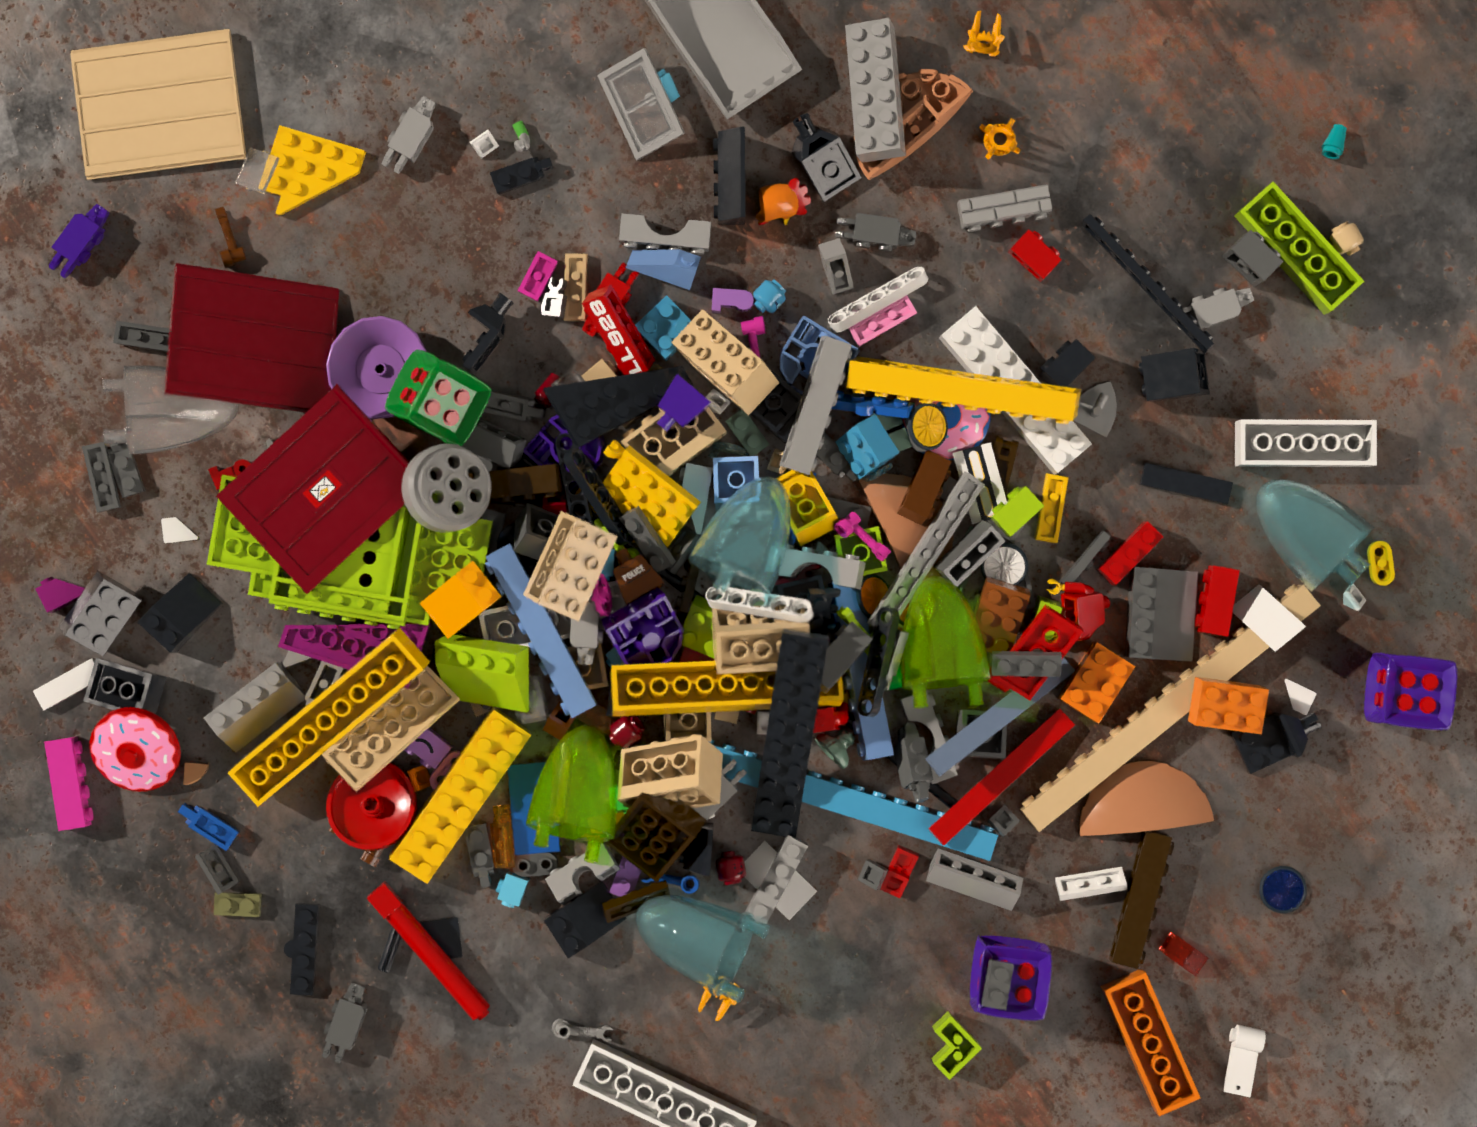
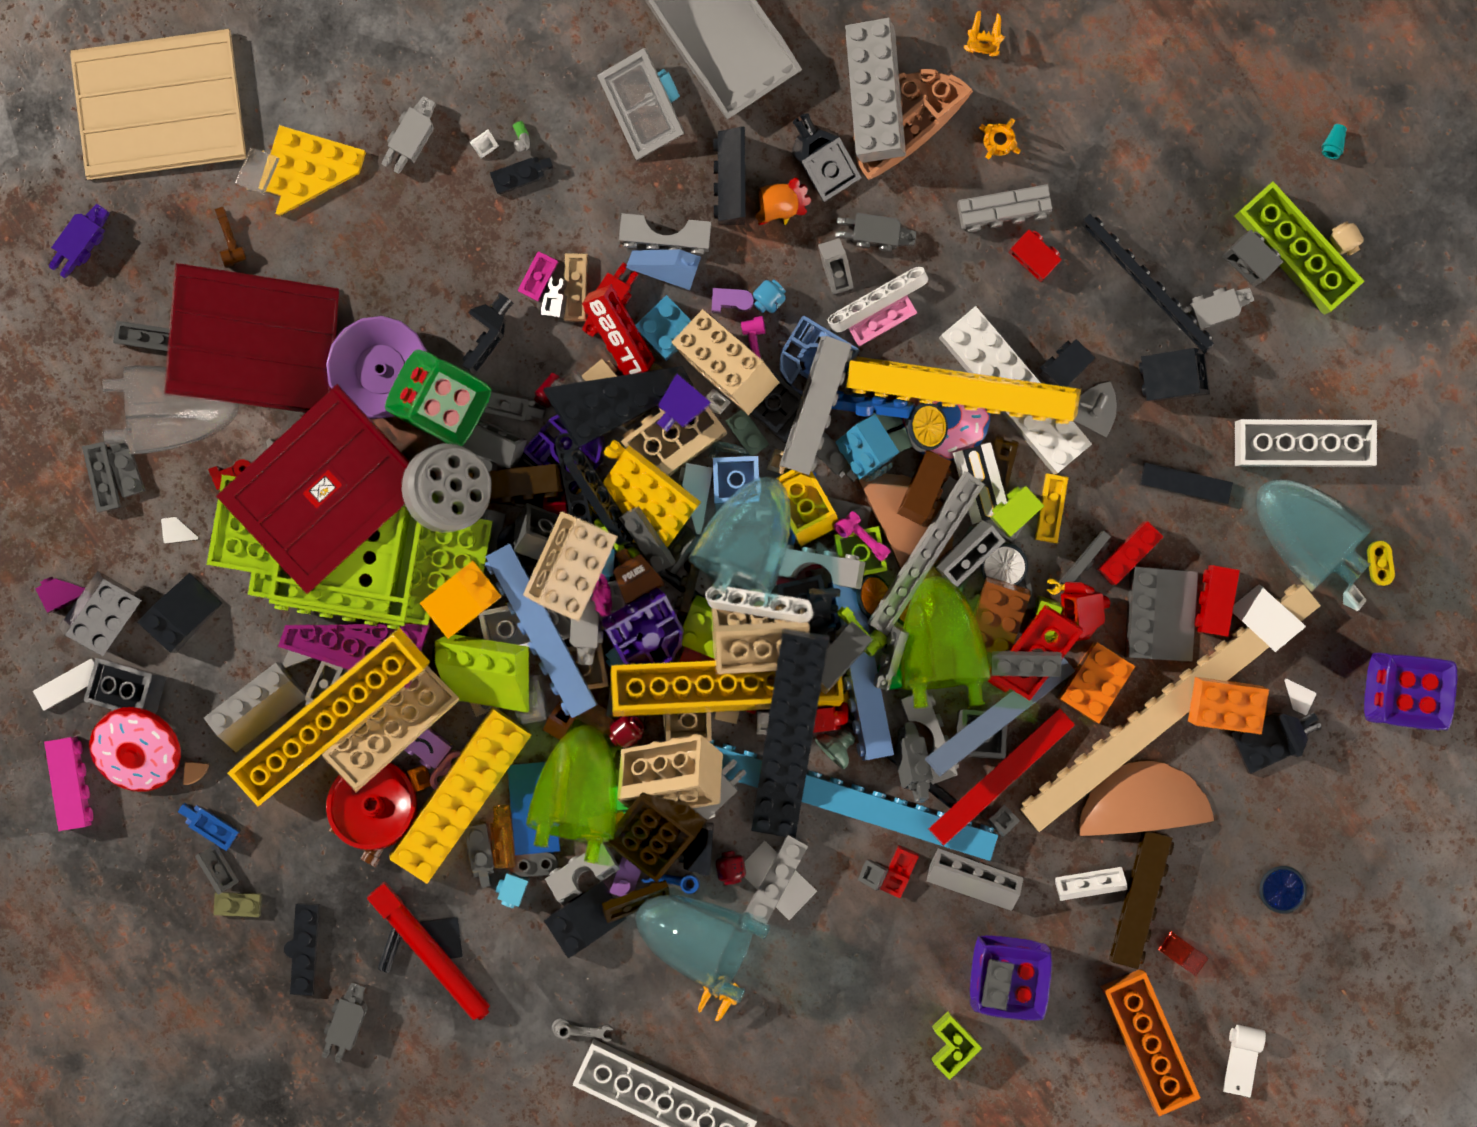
(871, 671): black beam -> none

